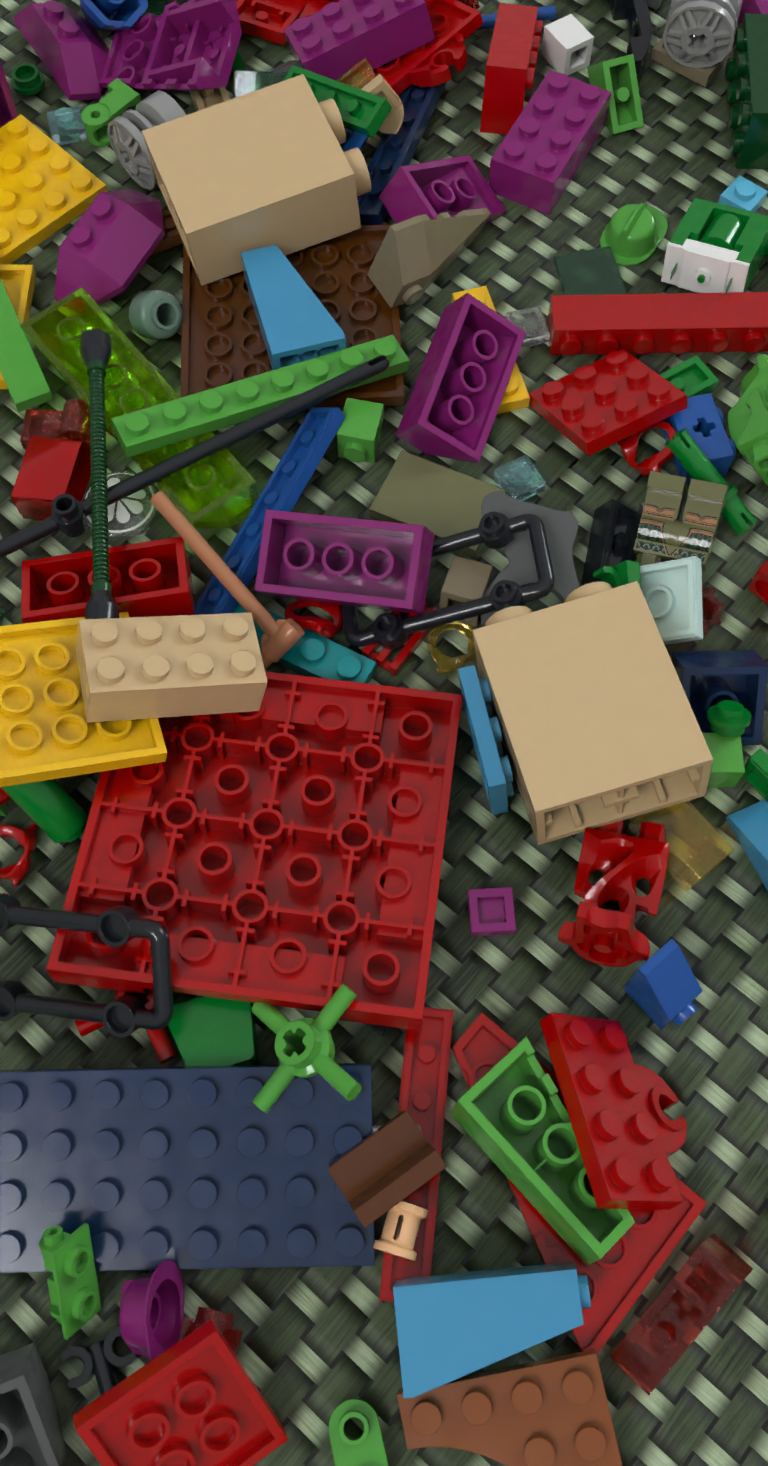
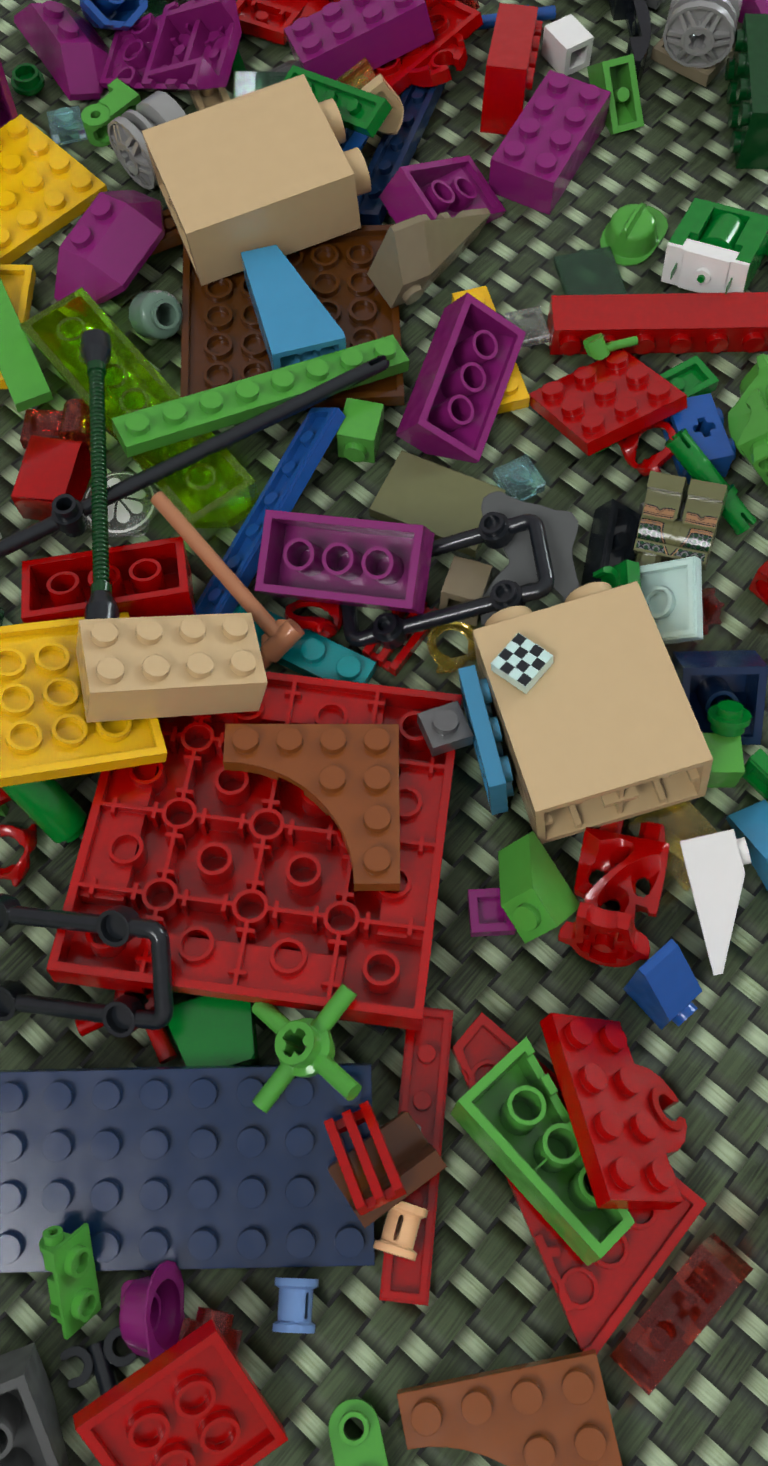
(295, 1305): none -> medium blue bush
(346, 773): none -> dark orange plate
(350, 1123): none -> red tile
(445, 728): none -> flat silver plate
(480, 1317): dark azure slope -> none
(522, 663): none -> light aqua tile
(533, 888): none -> bright green slope
(599, 349): none -> bright green hand
(716, 882): none -> white slope
(743, 195): medium azure plate -> none

